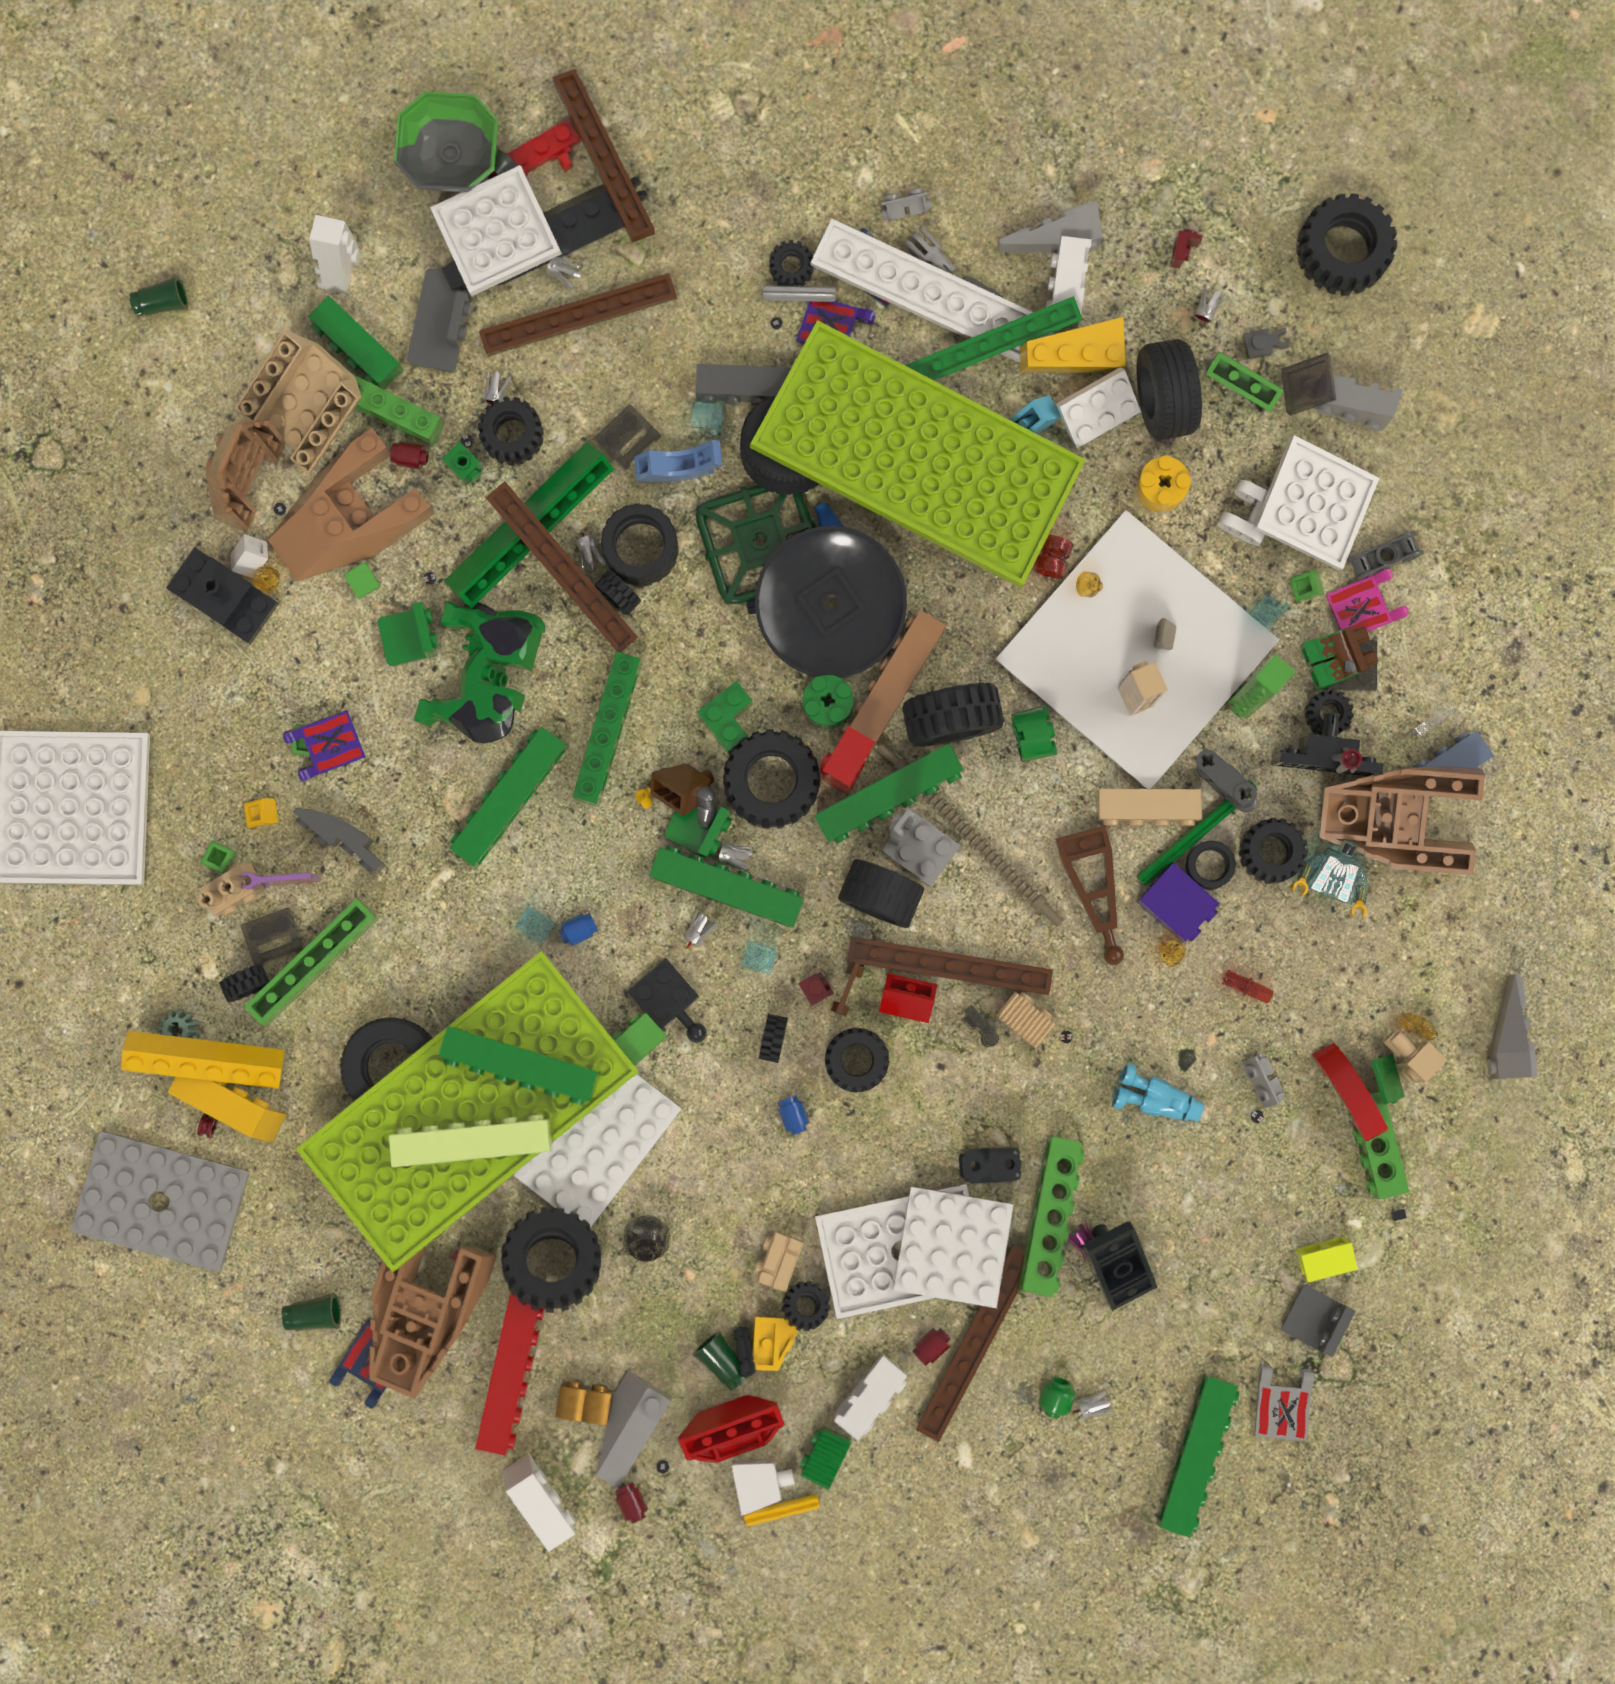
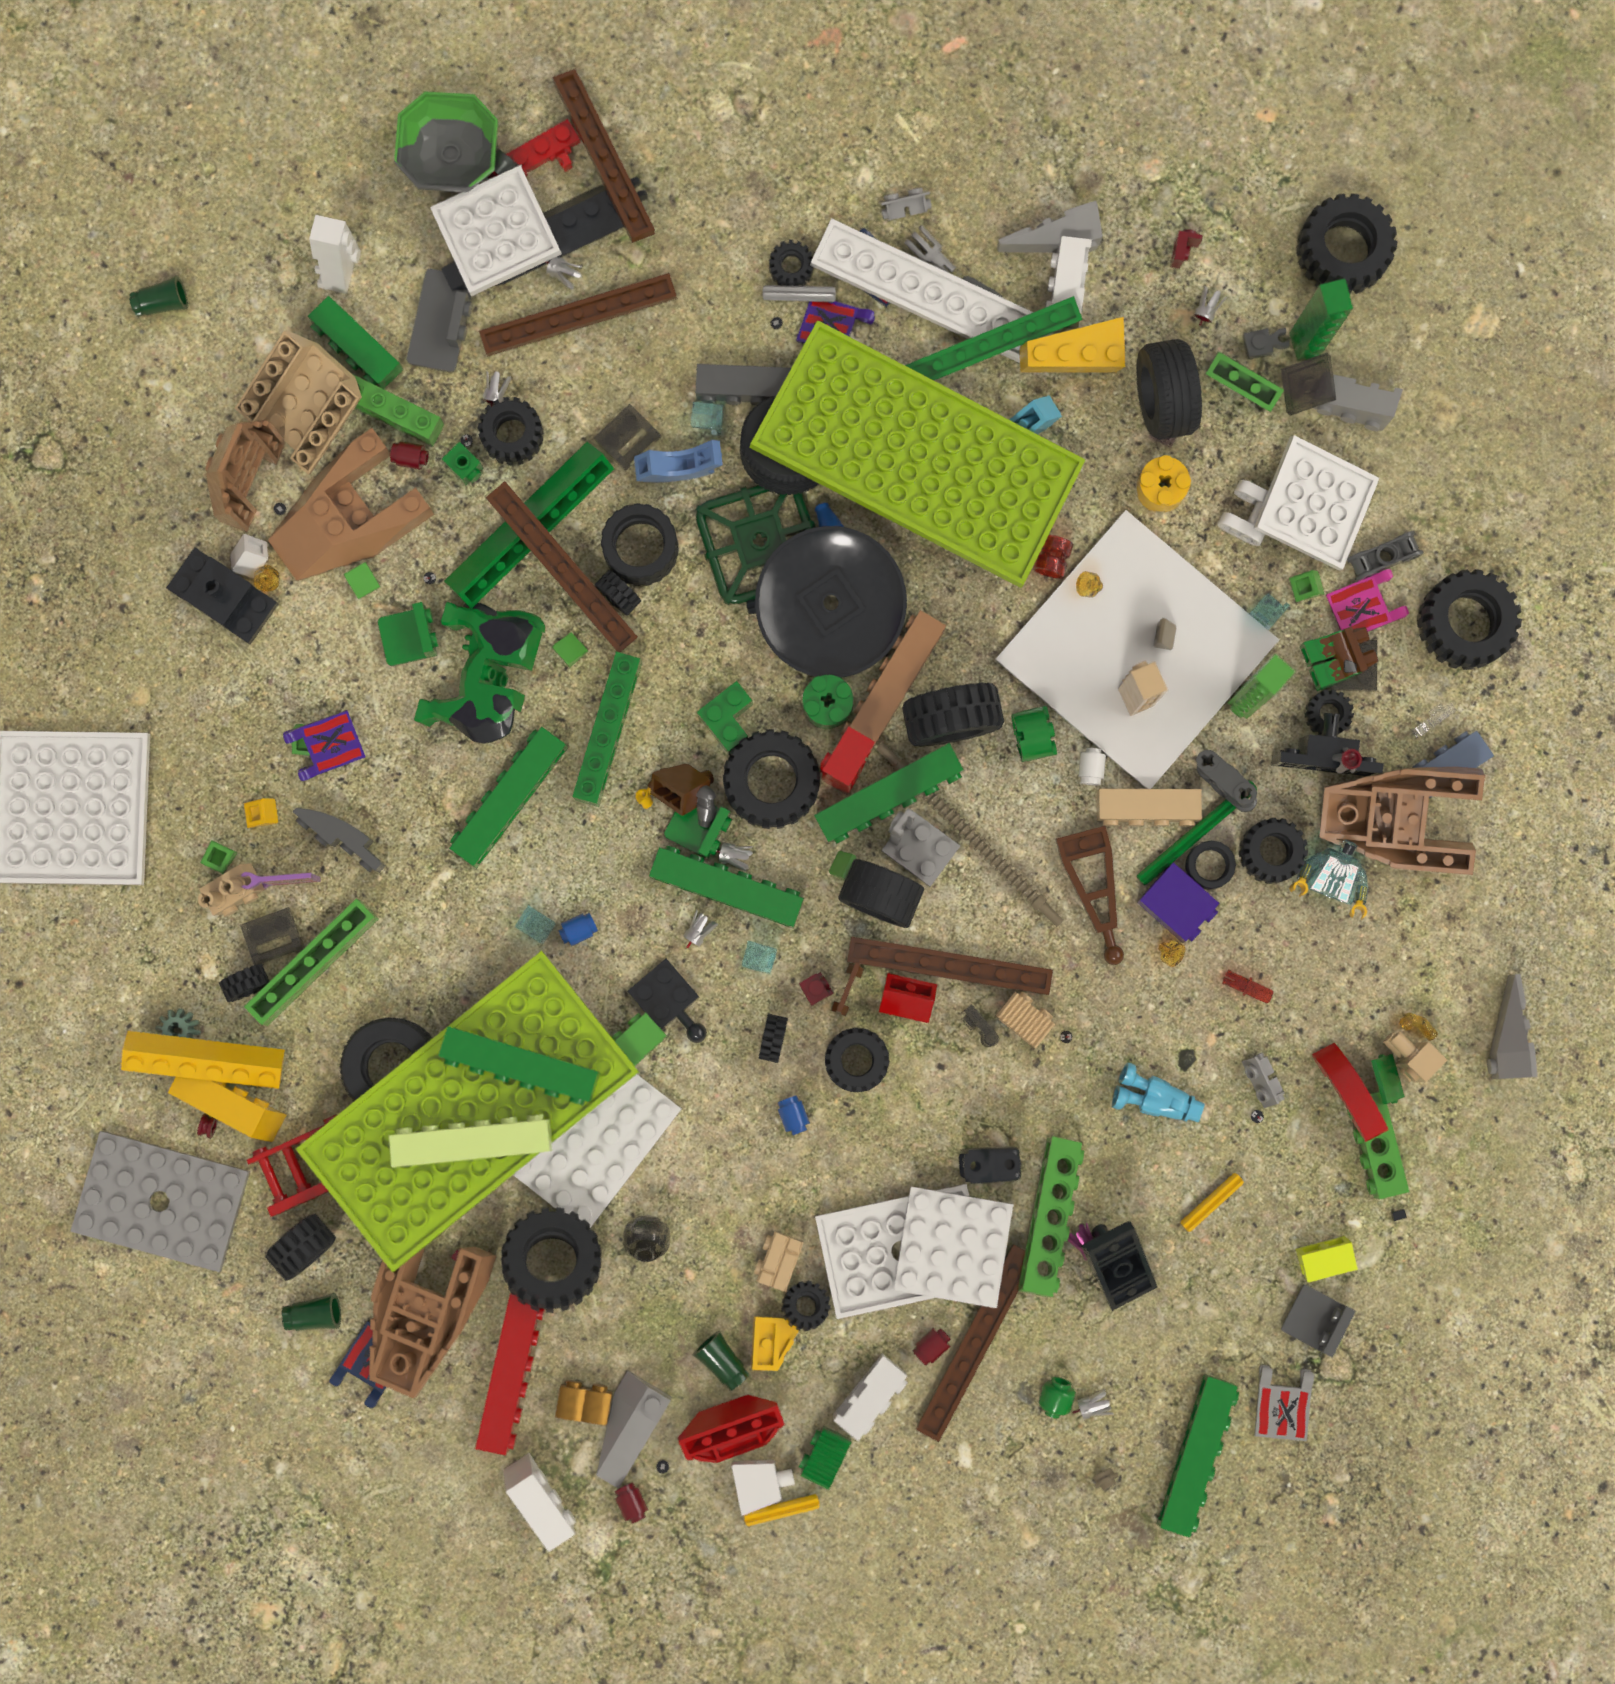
(300, 1247): none -> black tyre
(305, 1191): none -> red fence
(570, 649): none -> bright green slope
(586, 545): flat silver piece -> none
(744, 1351): black axle -> none
(841, 864): none -> bright green slope
(1092, 766): none -> white brick
(1098, 407): white plate -> none
(1105, 1479): none -> dark tan plate
(1212, 1202): none -> yellow axle
(1321, 319): none -> green brick
(1498, 605): none -> black tyre

